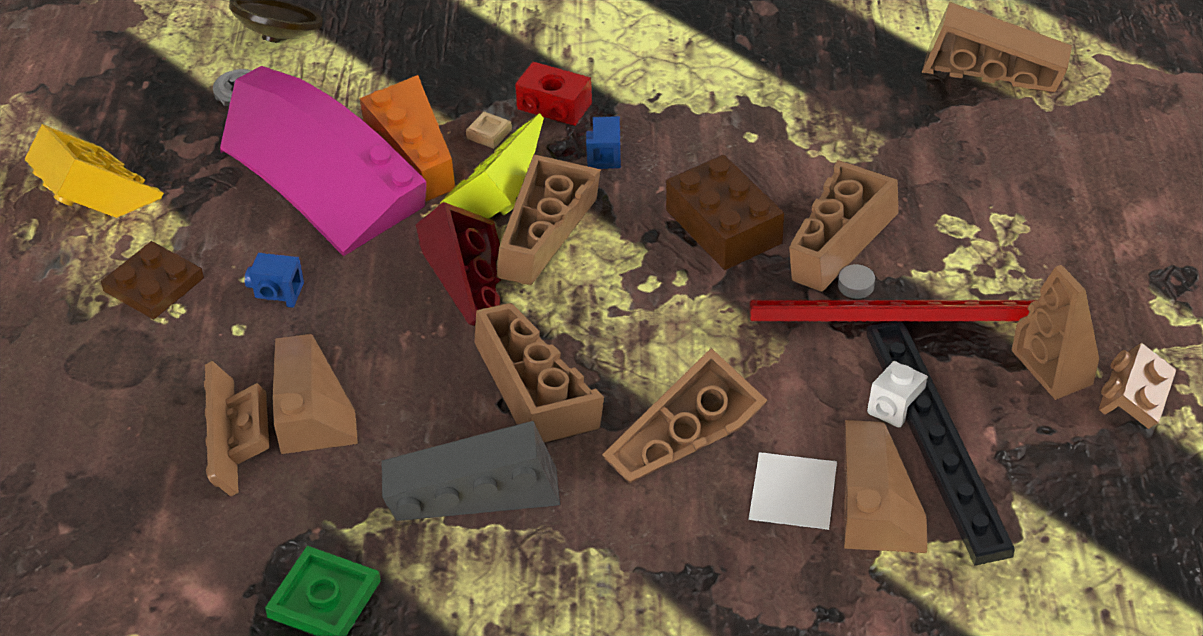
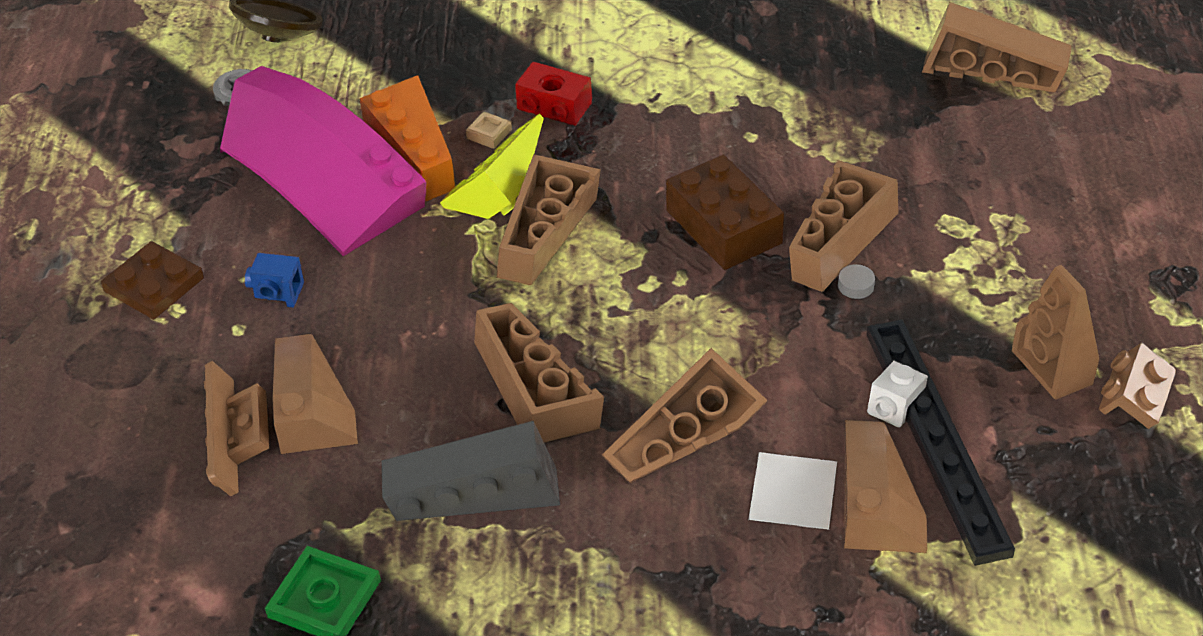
(87, 174): yellow wedge -> none
(463, 256): dark red wedge -> none
(604, 143): blue brick -> none
(888, 310): red tile -> none

